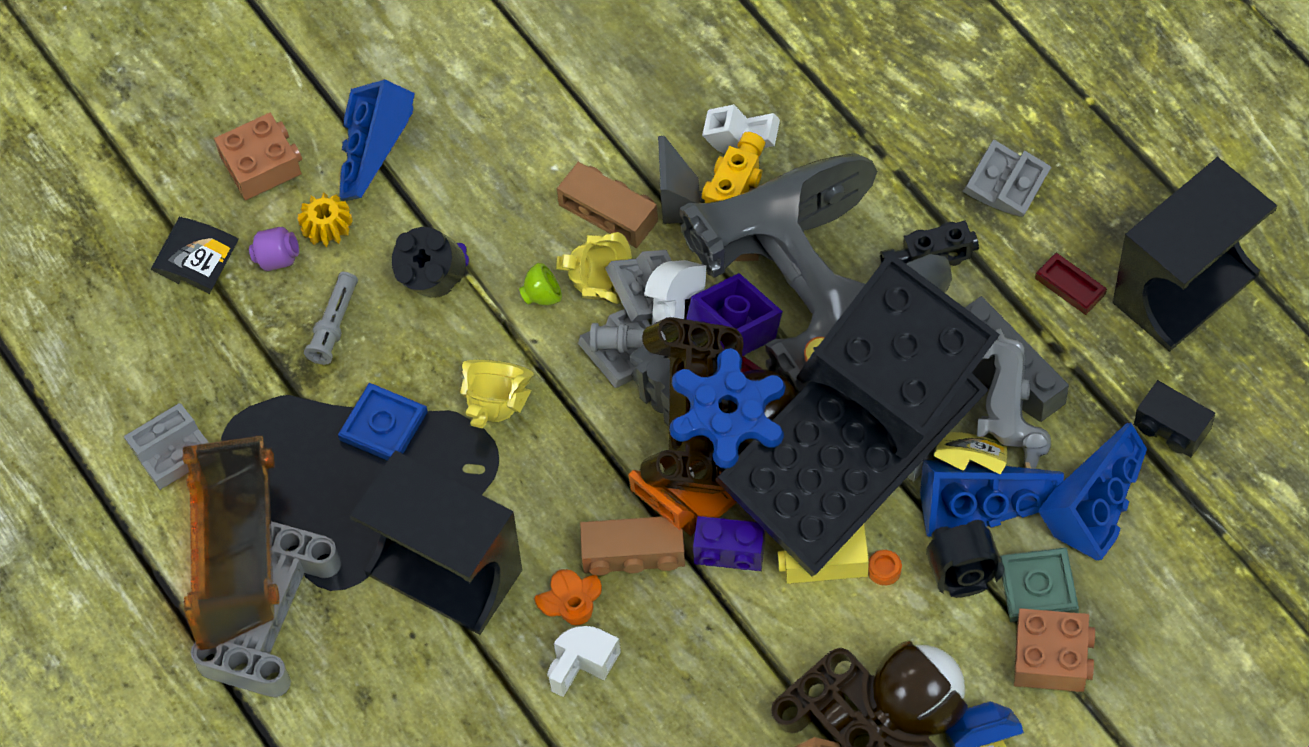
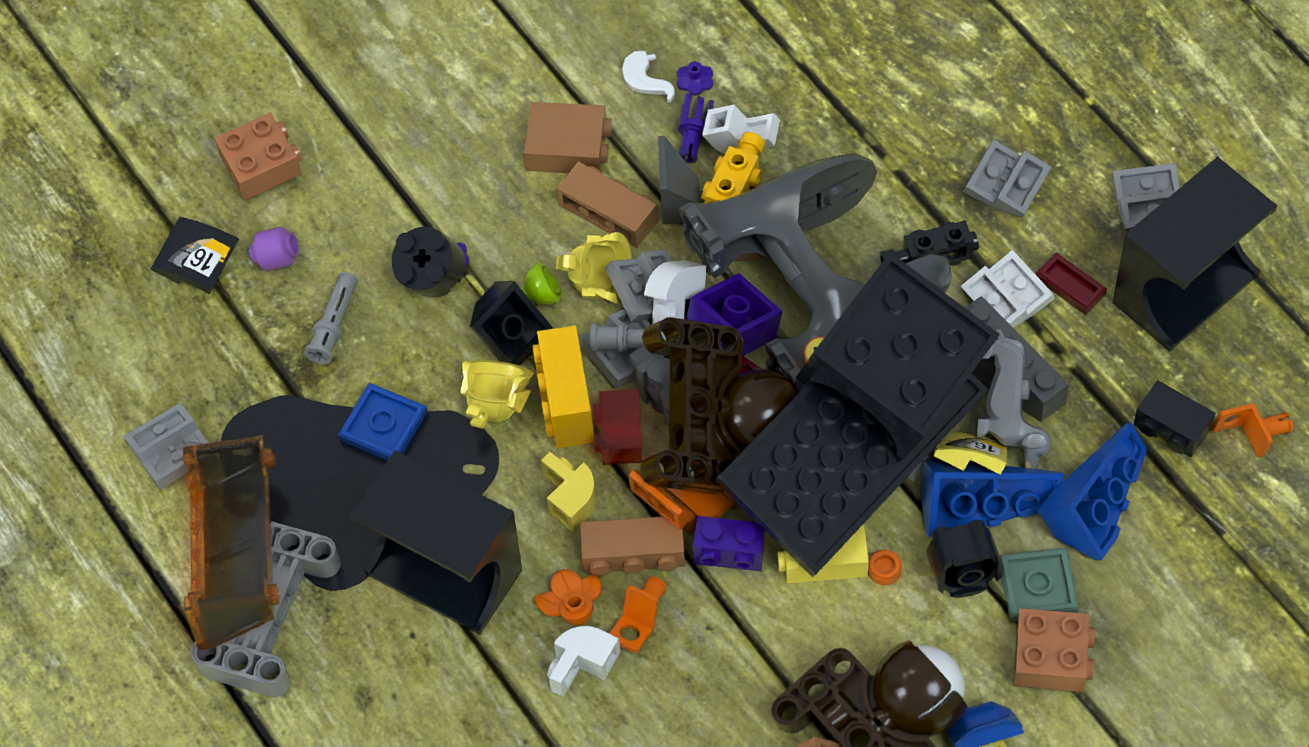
(325, 219): yellow gear -> none
(375, 121): blue wedge -> none
(508, 322): none -> black slope
(563, 387): none -> yellow brick
(566, 134): none -> medium nougat brick
(575, 491): none -> light yellow brick
(619, 427): none -> clear red brick
(635, 76): none -> white piece
(639, 612): none -> orange bracket
(692, 127): none -> dark purple arm
(695, 78): none -> dark purple plant
(722, 428): blue plate -> none
(1010, 289): none -> white slope
(1143, 190): none -> light grey slope
(1257, 429): none -> orange bracket

